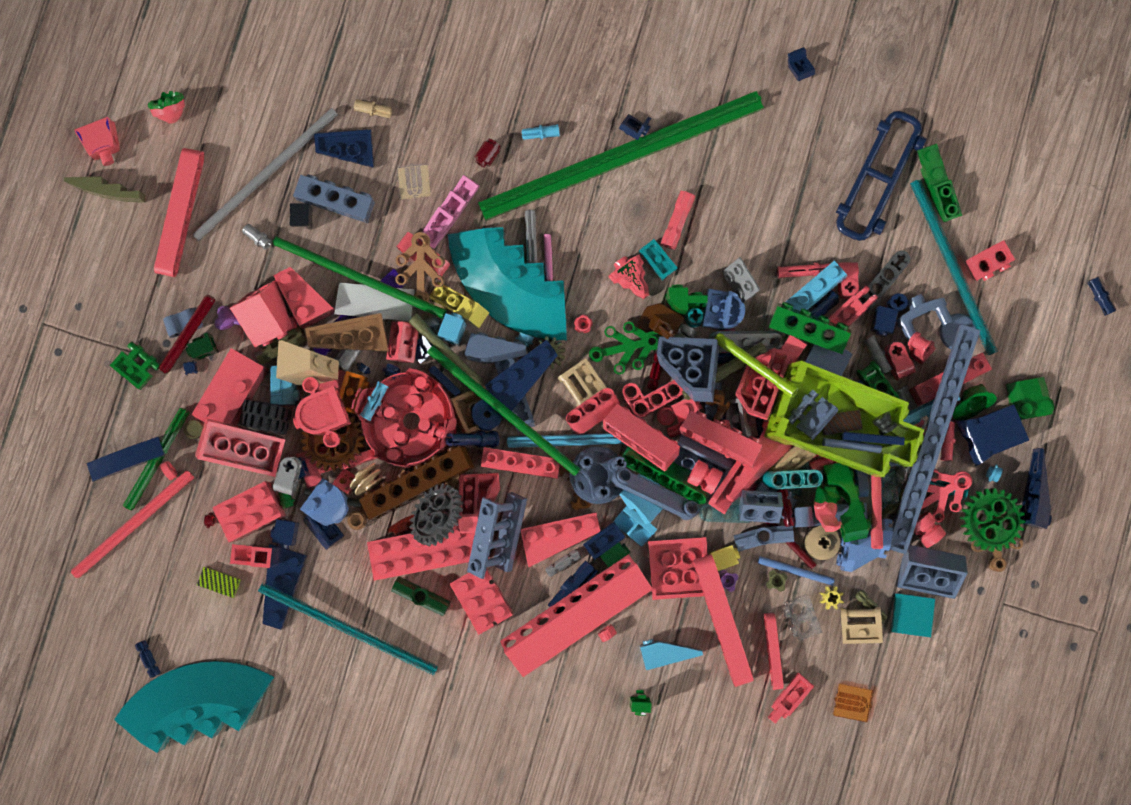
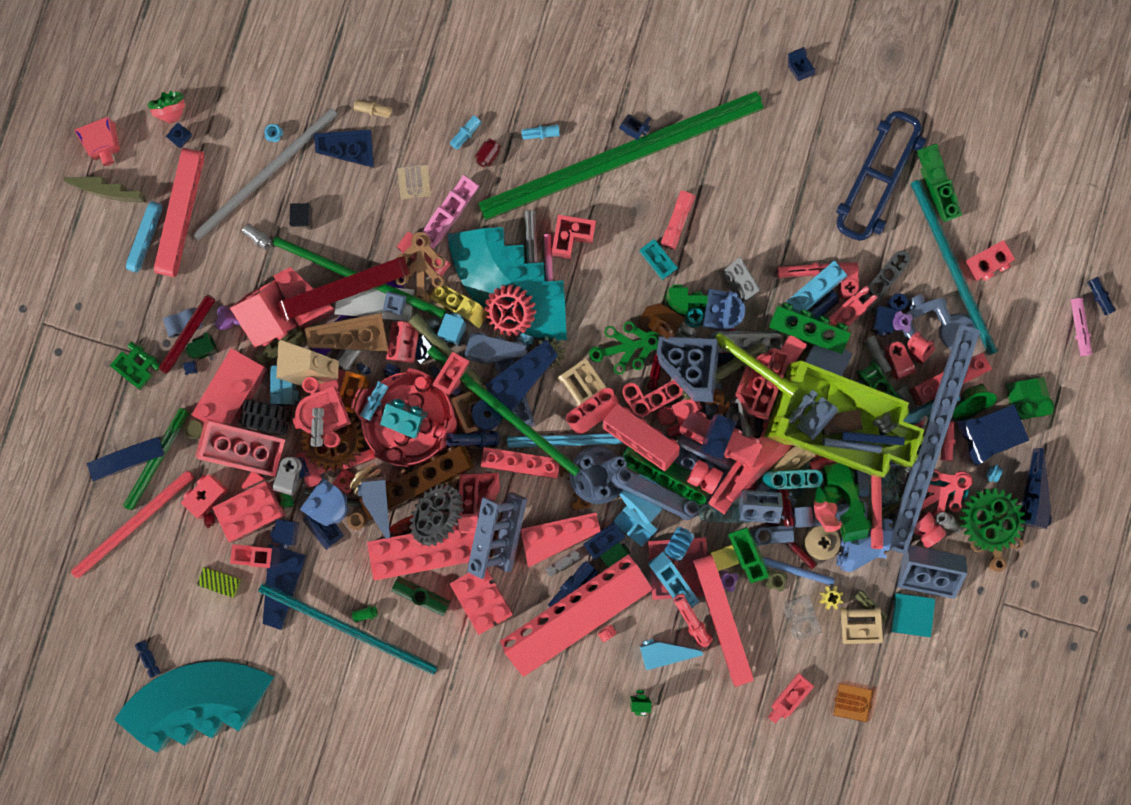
(144, 236): none -> medium azure beam
(168, 470): coral tile -> none
(179, 135): none -> dark blue bracket
(214, 493): none -> coral brick
(253, 480): none -> coral slope
(273, 128): none -> medium azure plate
(317, 427): none -> light grey axle
(343, 288): none -> dark red beam
(360, 212): sand blue brick -> none
(366, 613): none -> green pin
(374, 498): none -> sand blue slope
(394, 303): none -> sand blue tile
(403, 418): none -> teal bracket
(450, 375): none -> coral slope
(465, 132): none -> medium azure axle
(516, 315): none -> coral gear
(570, 230): none -> coral brick
(583, 319): coral plate -> none
(630, 275): coral rock -> none
(671, 578): none -> medium azure slope
(679, 543): none -> dark azure gear
(696, 627): none -> coral pin
(717, 437): none -> dark blue brick
(749, 555): none -> green slope
(773, 651): coral beam -> none
(897, 321): none -> medium lavender plate
(949, 522): none -> light grey pin
(1081, 327): none -> bright pink pin

